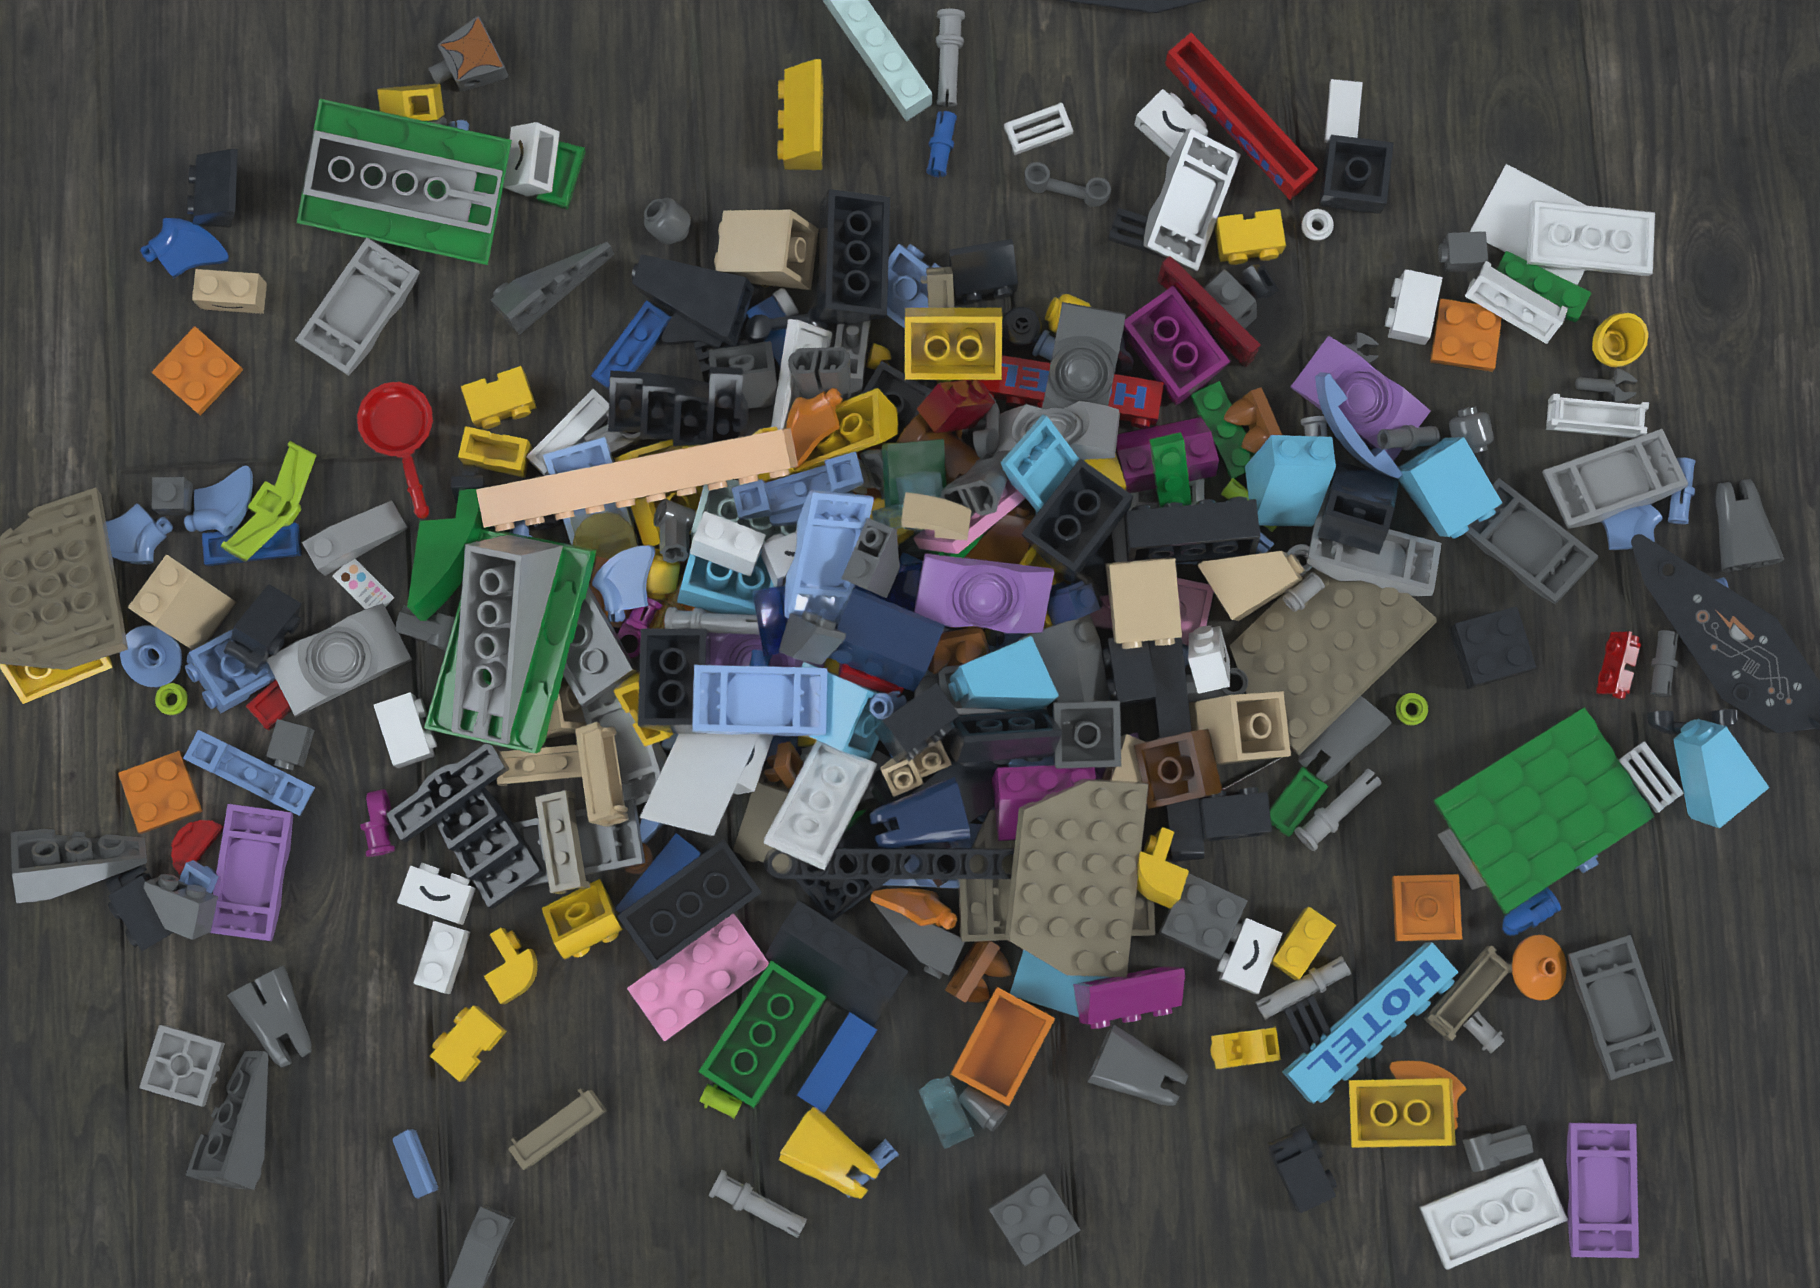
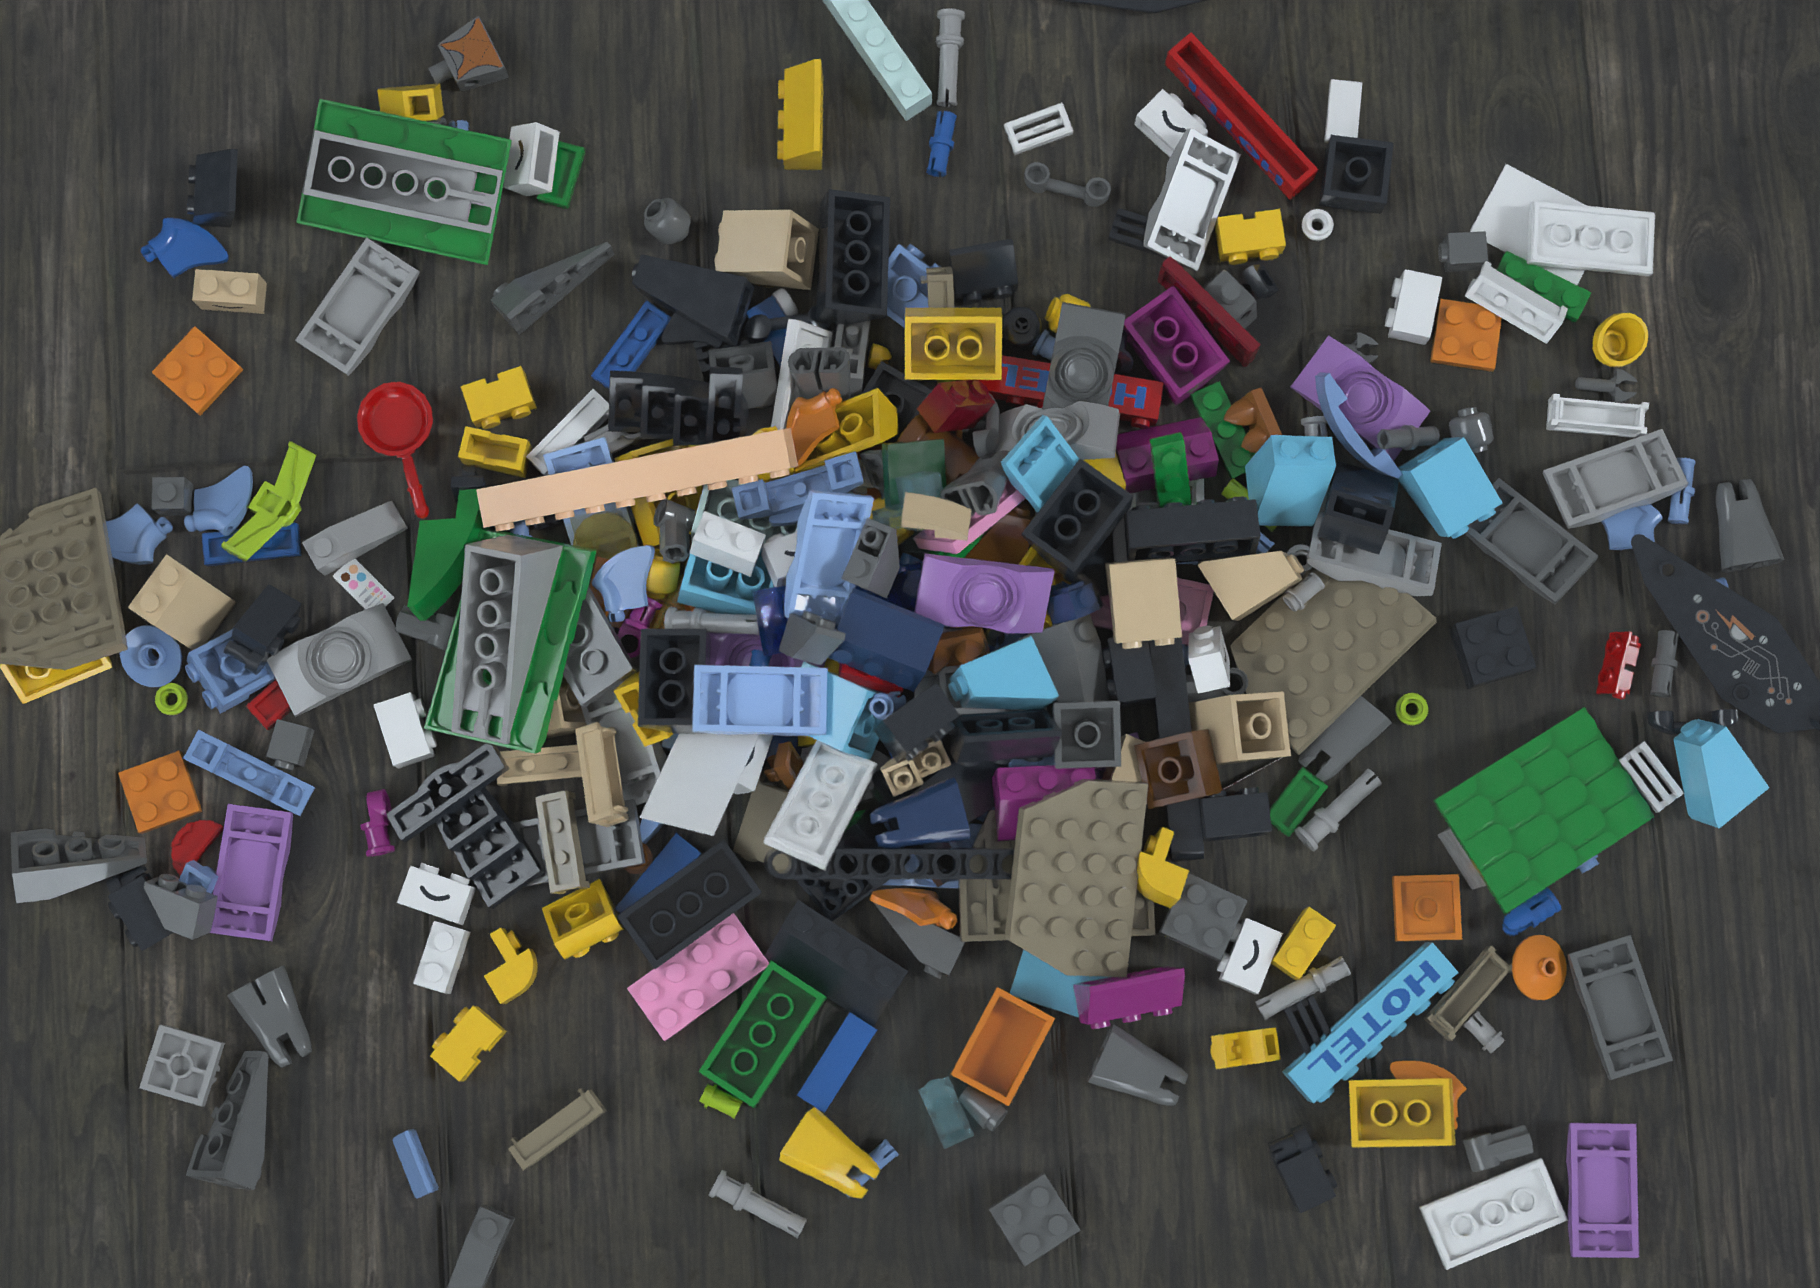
(981, 959): dark orange tile -> none

